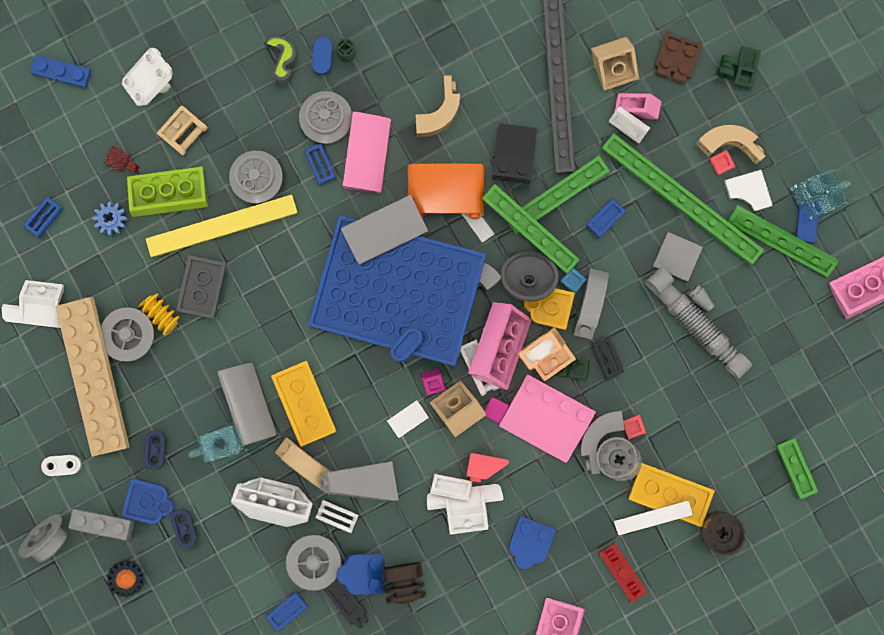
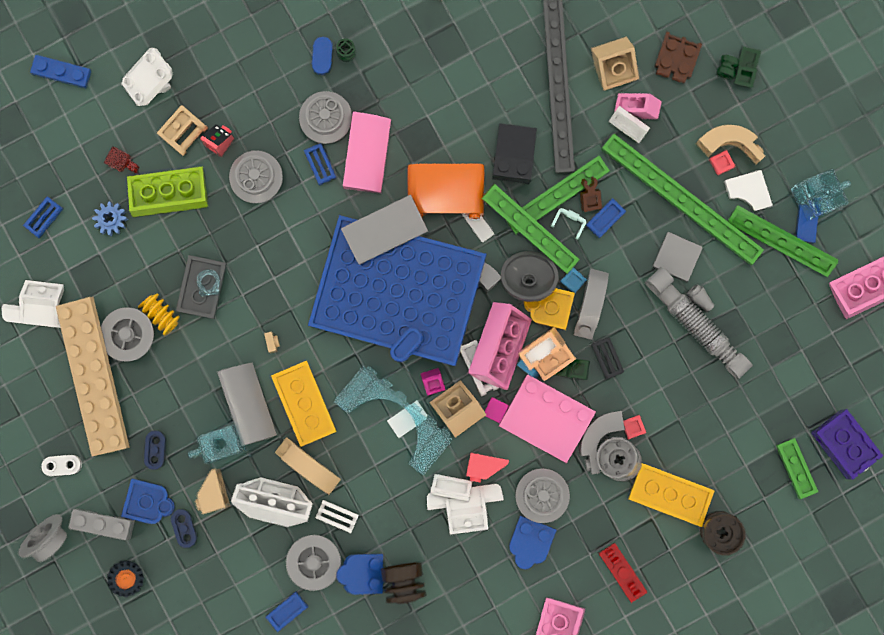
(203, 292): none -> clear light blue piece
(212, 493): none -> tan slope
(217, 139): none -> slope
(221, 226): light yellow tile -> none
(272, 342): none -> tan plate
(286, 58): dark grey animal -> none
(346, 603): black hinge -> none
(364, 482): light grey slope -> none
(368, 387): none -> clear light blue arch
(438, 121): tan arch -> none
(533, 373): none -> dark azure tile
(542, 495): none -> light grey wheel
(572, 215): none -> light aqua piece
(590, 197): none -> reddish brown plate
(653, 517): white sticker -> none
(847, 444): none -> dark purple piece

